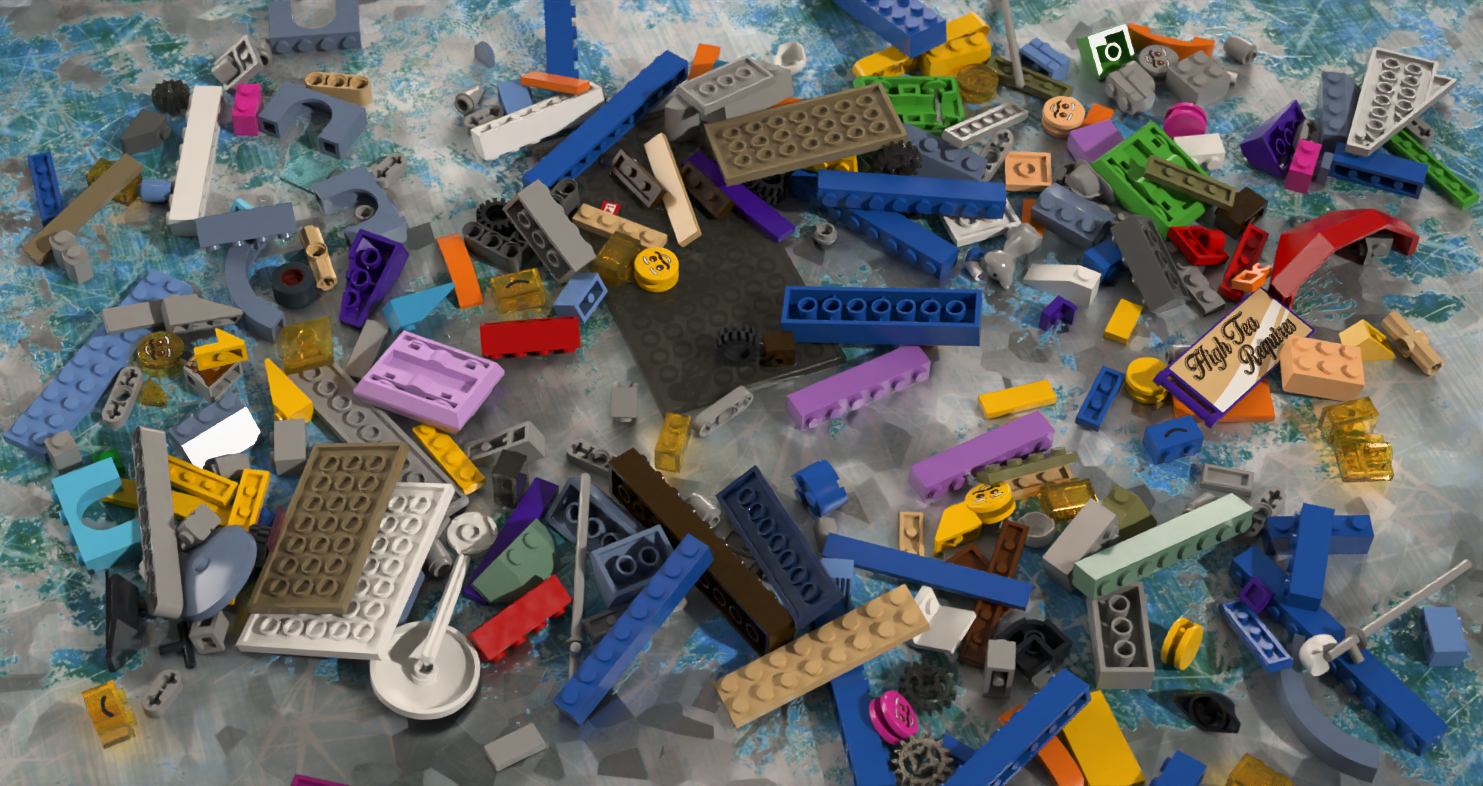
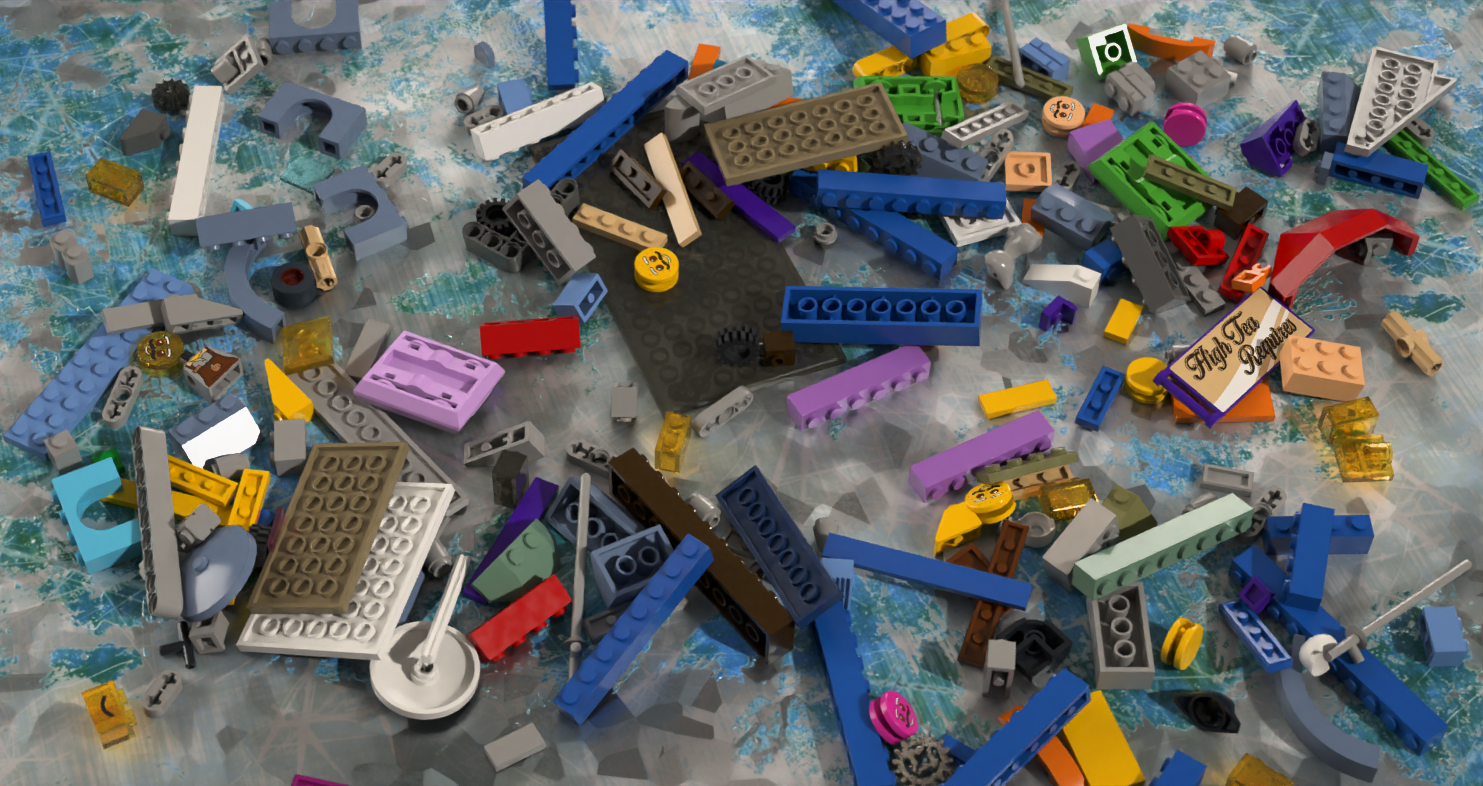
(84, 206): dark tan tile -> none
(122, 620): black wedge -> none
(153, 395): clear yellow tile -> none
(155, 190): medium blue brick -> none
(226, 351): yellow slope -> none
(246, 108): dark pink brick -> none
(347, 87): tan beam -> none
(371, 273): dark purple wedge -> none
(409, 310): dark azure slope -> none
(449, 458): yellow plate -> none
(460, 270): orange slope -> none
(471, 534): white tile -> none
(517, 291): clear yellow brick -> none
(555, 82): orange tile -> none
(610, 207): red sticker -> none
(616, 258): clear yellow brick -> none
(790, 56): white hair -> none
(819, 489): blue brick -> none
(821, 655): tan plate -> none
(911, 532): tan tile -> none
(927, 687): clear smoke gear -> none
(946, 624): white bracket -> none
(971, 263): arm -> none
(1089, 184): light grey piece -> none
(1156, 61): light grey head -> none
(1173, 440): blue brick -> none
(1203, 149): white brick -> none
(1302, 166): dark pink brick -> none
(1372, 343): yellow slope -> none

